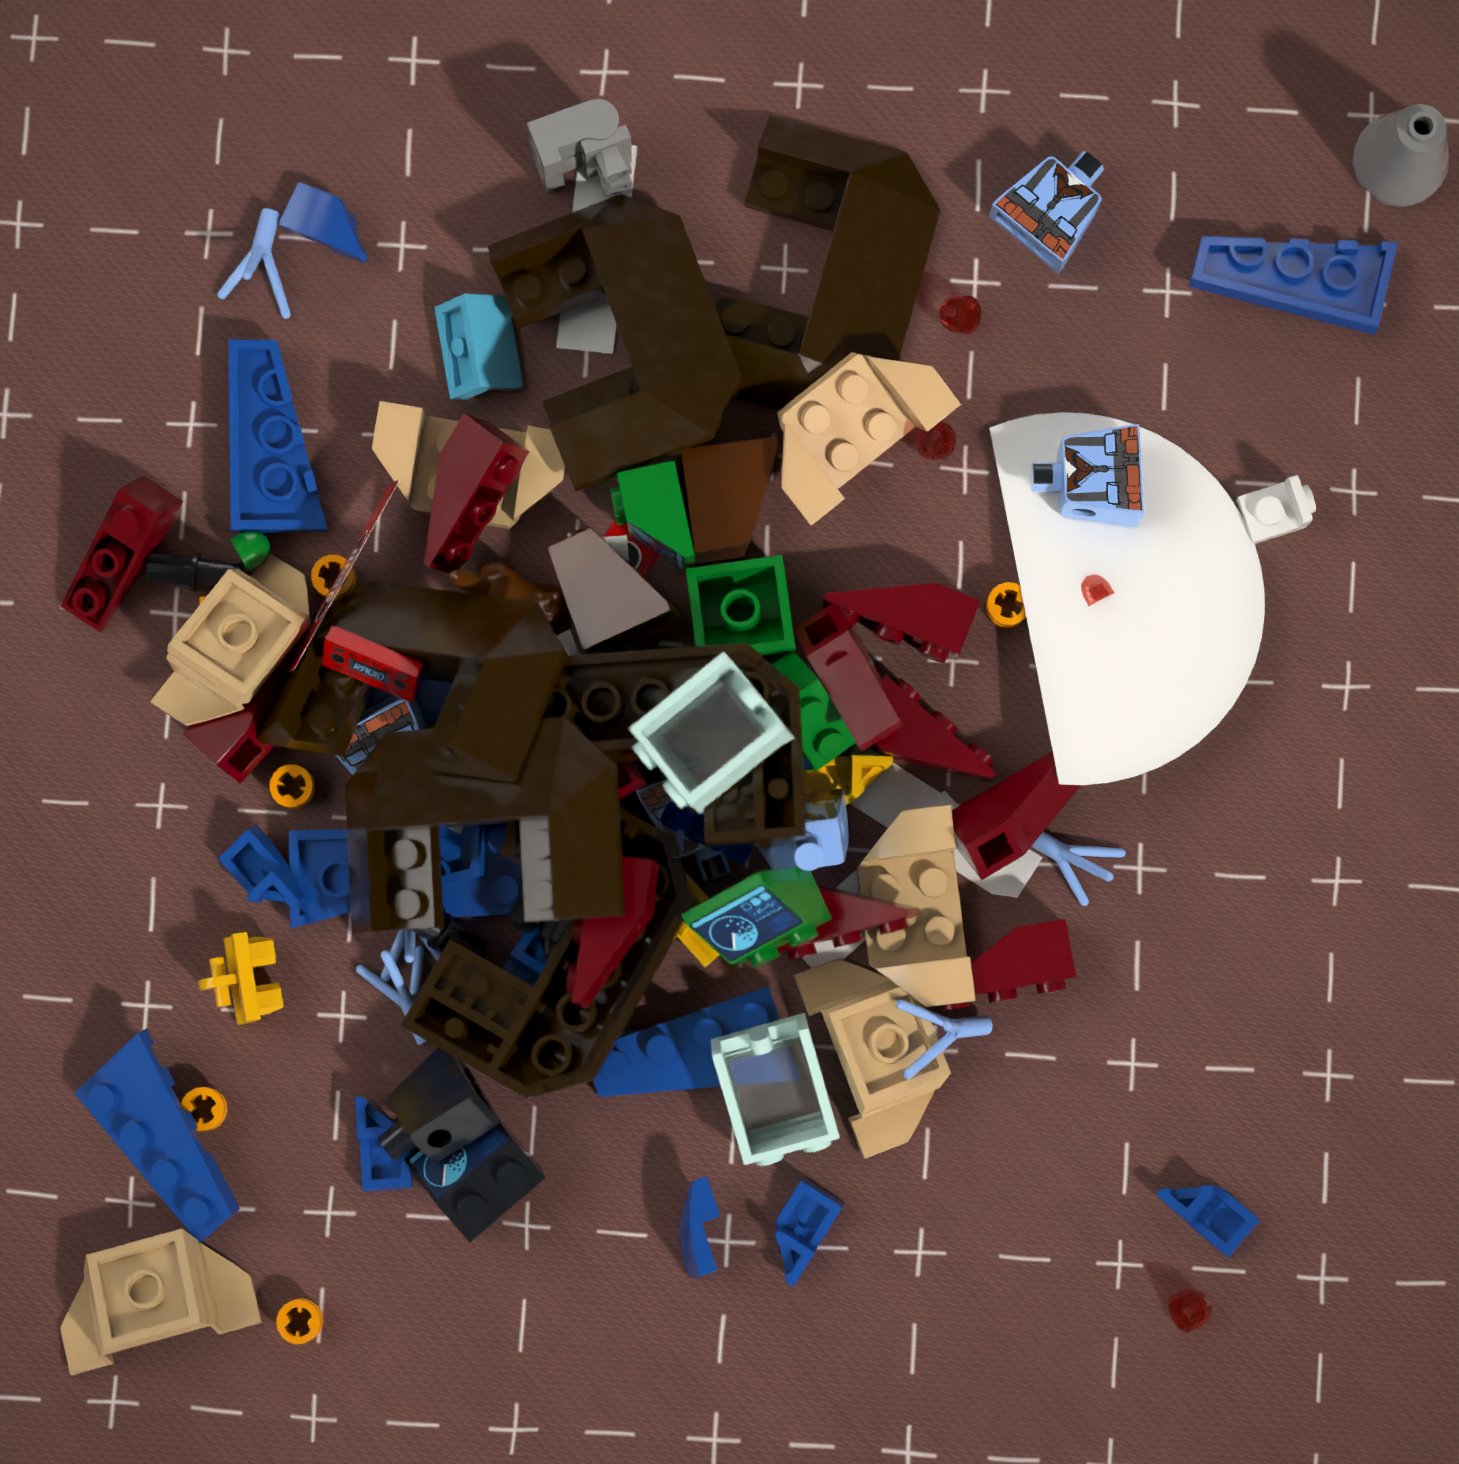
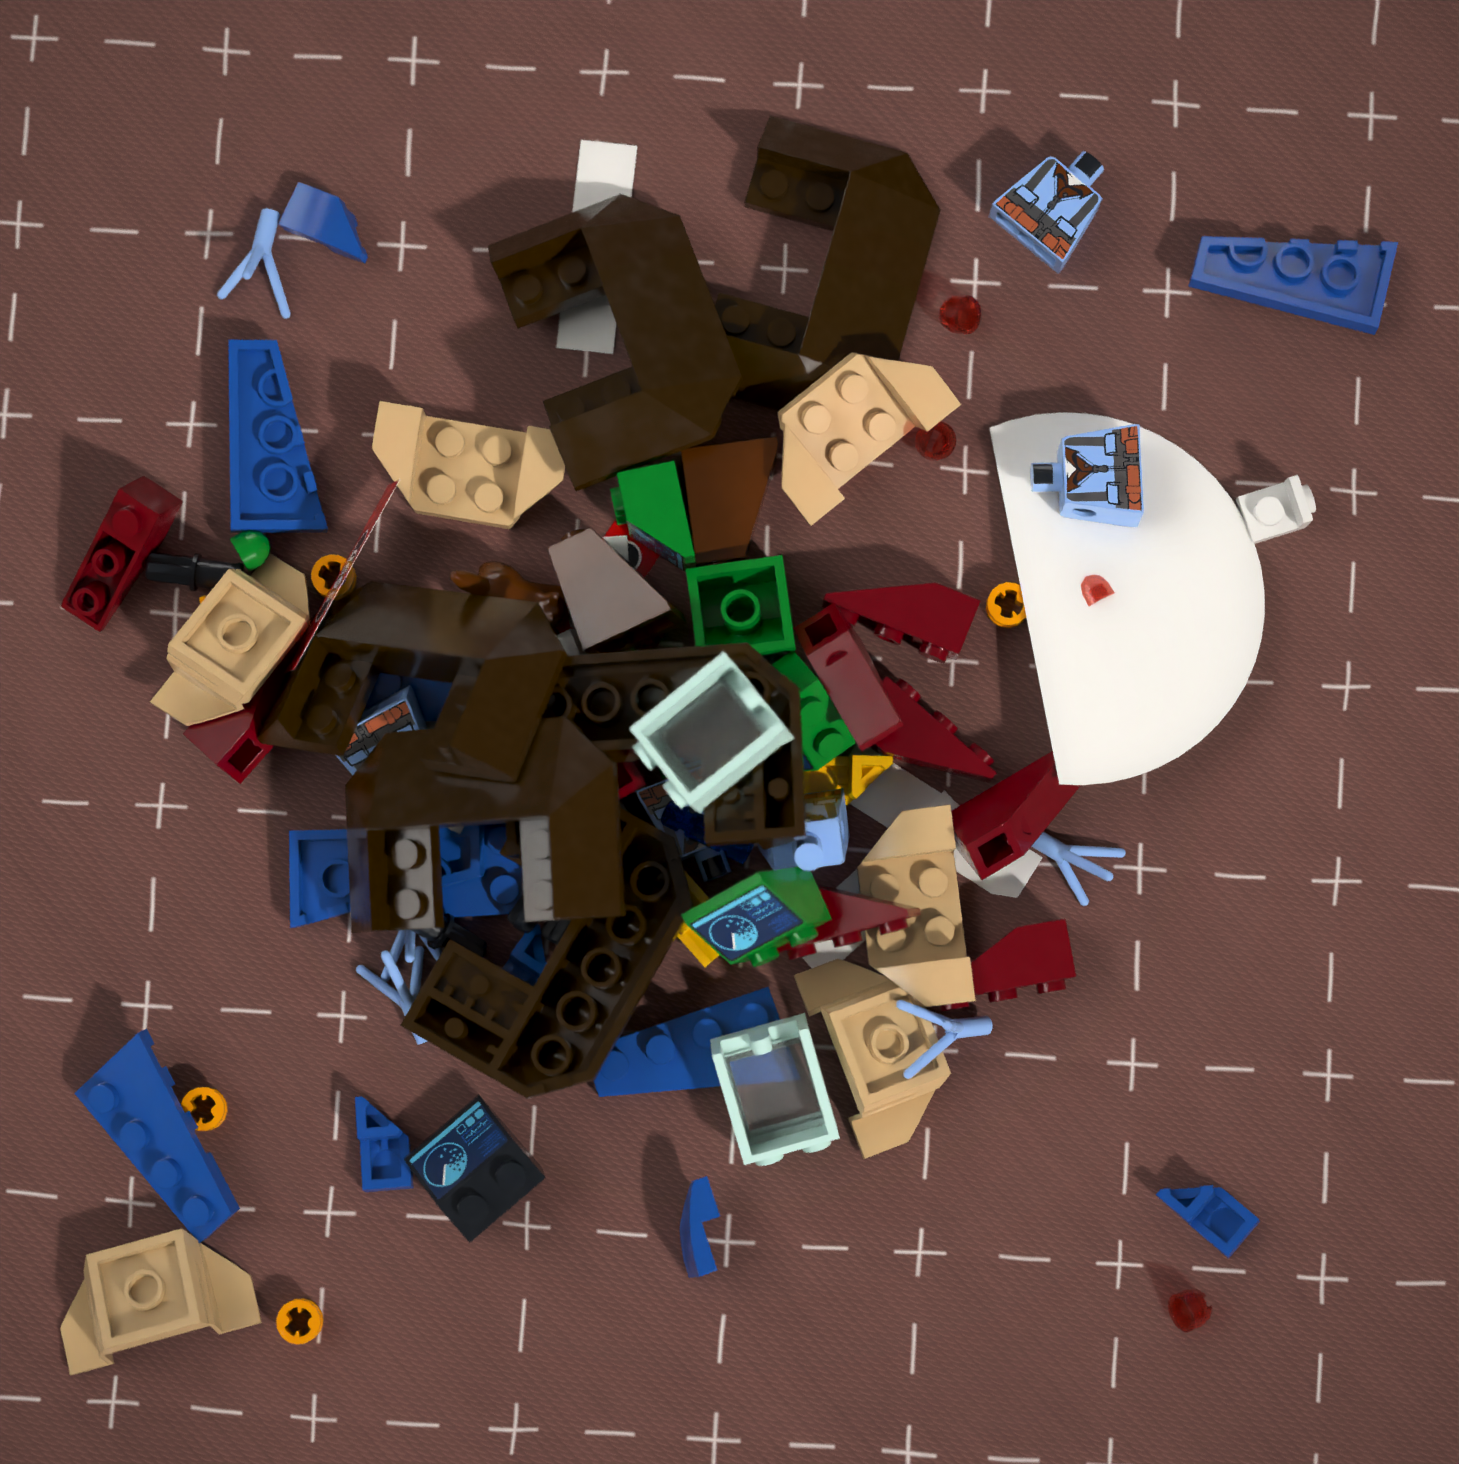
(243, 956): yellow hips -> none
(261, 869): blue slope -> none
(296, 772): light orange bush -> none
(372, 663): red tile -> none
(438, 1109): black torso -> none
(469, 484): dark red slope -> none
(478, 345): medium azure panel -> none
(585, 138): light grey hips -> none
(608, 939): dark red slope -> none
(804, 1225): blue slope -> none
(1403, 155): light grey cone -> none

